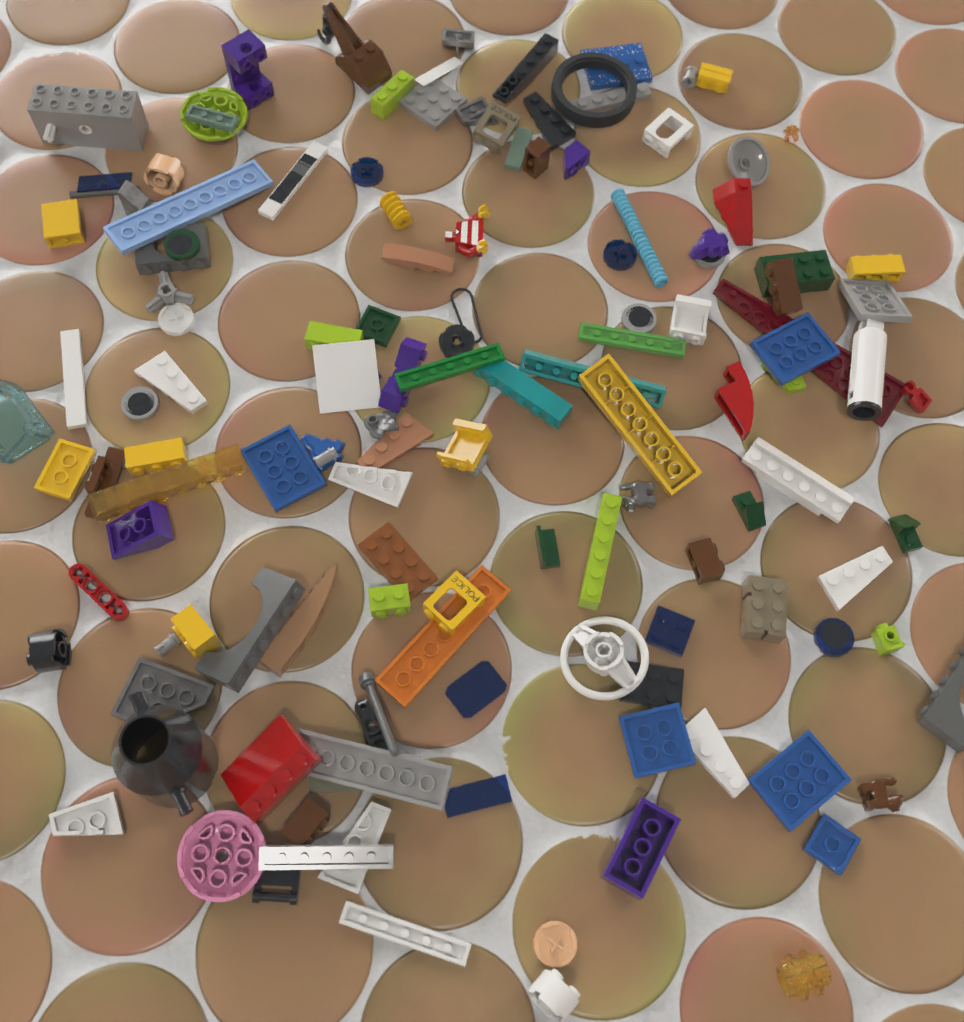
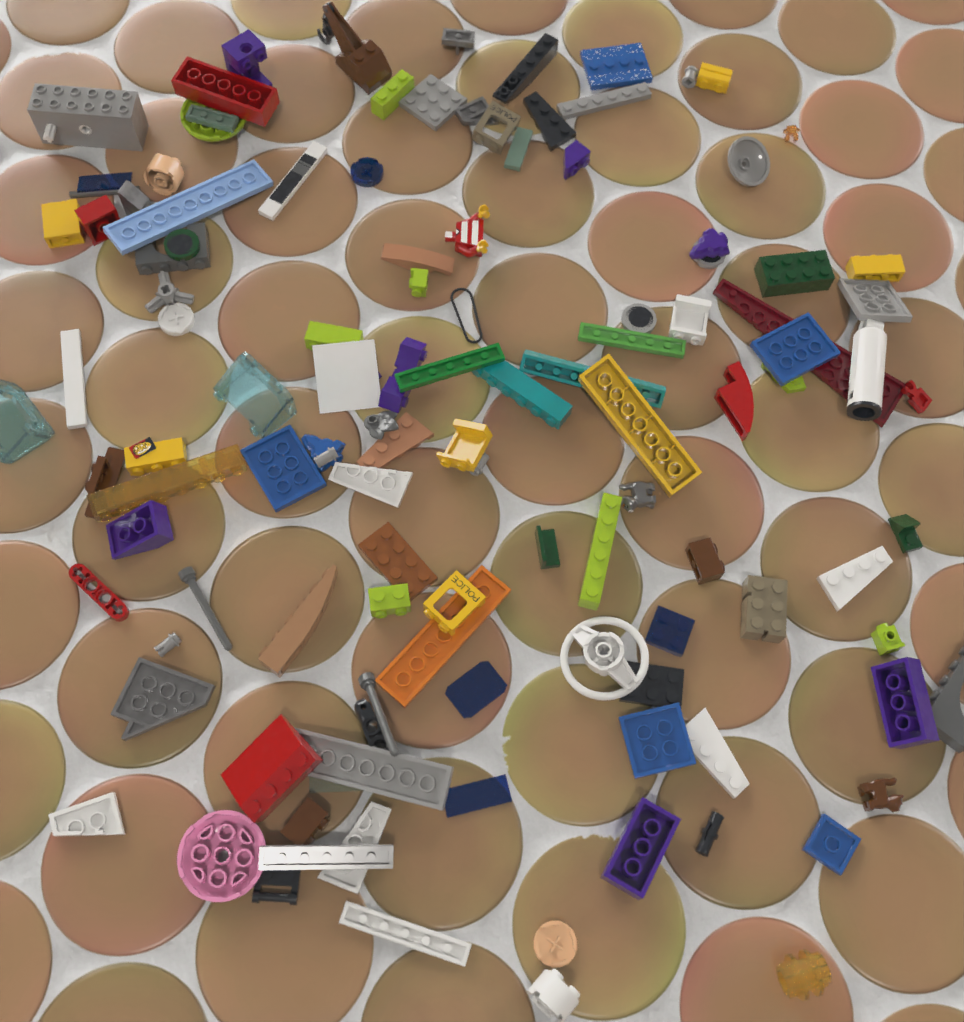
(49, 650): black brick -> none
(65, 469): yellow plate -> none
(95, 216): none -> red brick
(140, 403): tile -> none
(142, 447): none -> sticker
(172, 382): white wing -> none
(183, 769): black piece -> none
(188, 576): none -> dark grey piece
(194, 632): yellow brick -> none
(225, 91): none -> red brick
(236, 664): dark grey arch -> none
(255, 395): none -> clear light blue windscreen
(378, 325): dark green tile -> none
(396, 211): yellow piece -> none
(419, 282): none -> lime brick
(438, 71): white sticker -> none
(456, 332): black plate -> none
(536, 157): reddish brown brick -> none
(596, 61): black tyre -> none
(619, 255): clear blue tile -> none
(639, 238): medium azure piece -> none
(674, 121): white panel -> none
(709, 834): none -> black pin
(735, 206): red wedge -> none
(750, 511): dark green slope -> none
(783, 286): reddish brown brick -> none
(797, 481): white slope -> none
(799, 780): blue plate -> none
(833, 637): tile -> none
(904, 703): none -> dark purple brick

